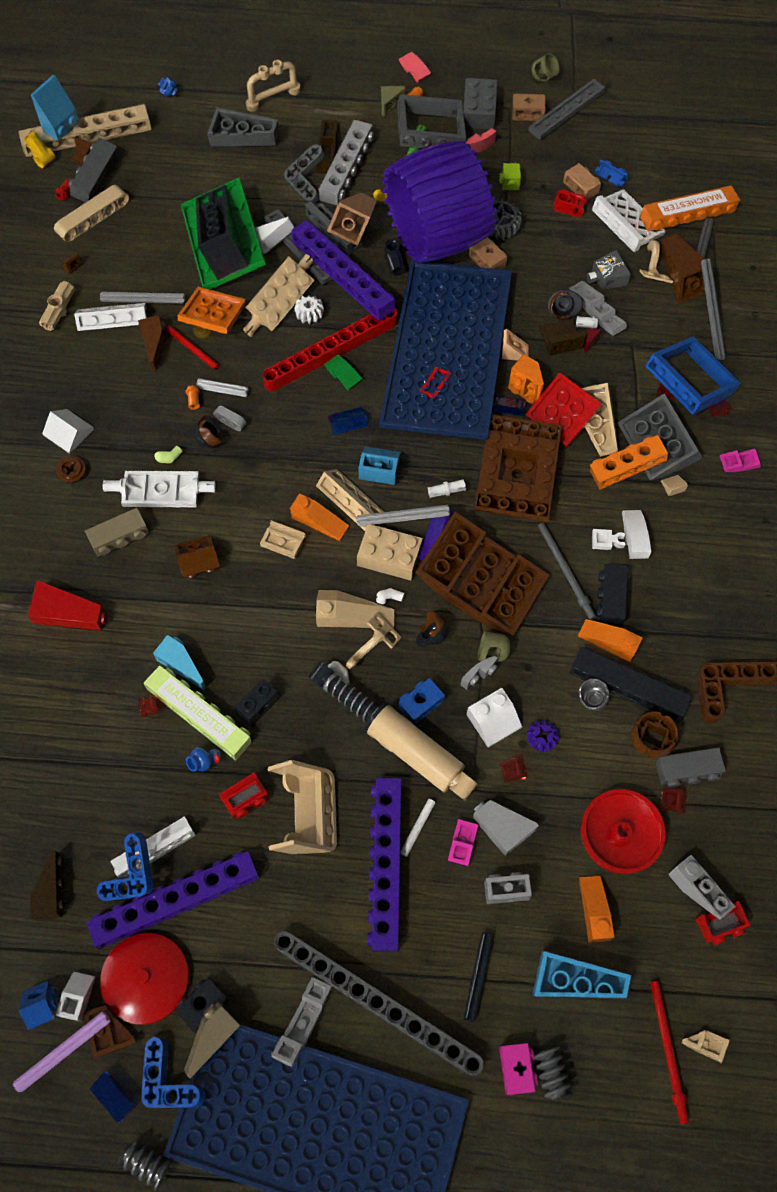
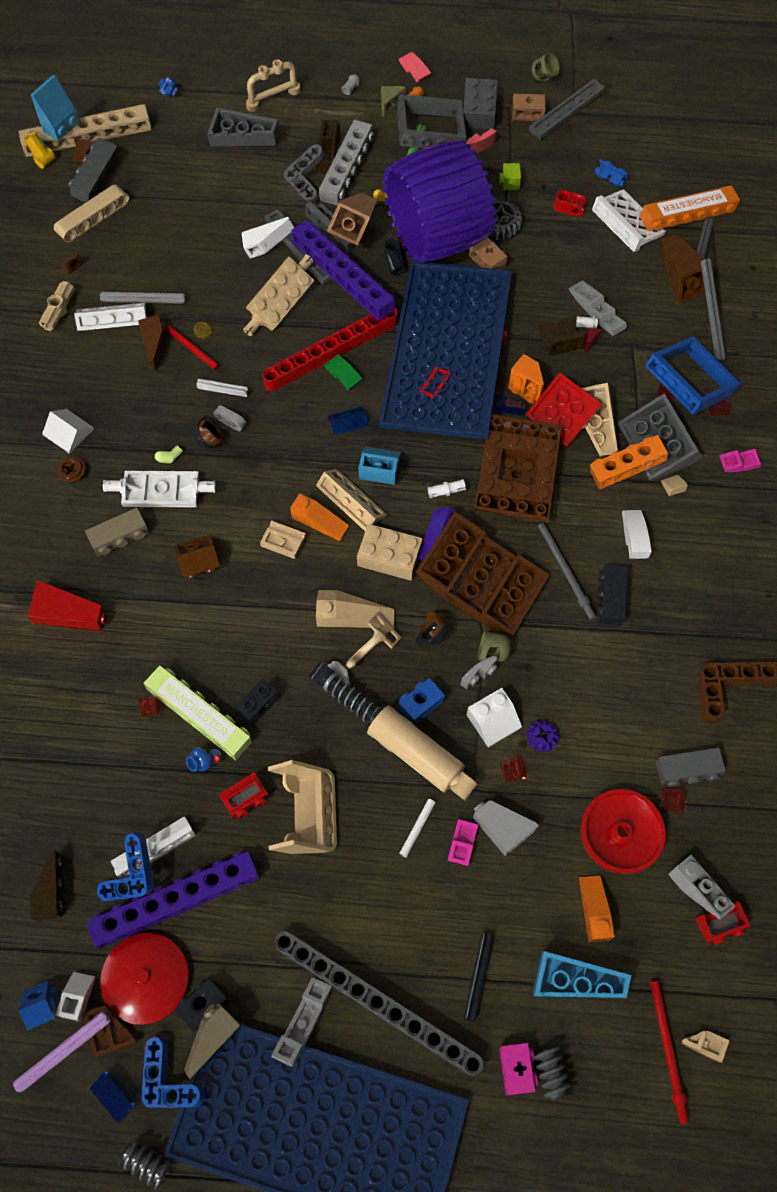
(62, 192): red pin -> none
(175, 657): medium azure slope -> none
(193, 398): orange pin -> none
(212, 310): orange plate -> none
(223, 234): piece -> none
(309, 309): white gear -> none
(353, 81): none -> light grey pin
(389, 593): white arm -> none
(389, 941): dark purple brick -> none
(403, 515): light grey axle -> none
(507, 888): light grey brick -> none
(513, 346): light nougat slope -> none
(565, 304): black piece -> none
(582, 181): medium nougat brick -> none
(594, 694): flat silver hair -> none
(604, 539): white plate -> none
(609, 272): dark grey torso -> none
(611, 638): orange slope -> none
(631, 684): black brick -> none
(653, 273): tan piece -> none
(660, 725): reddish brown piece -> none

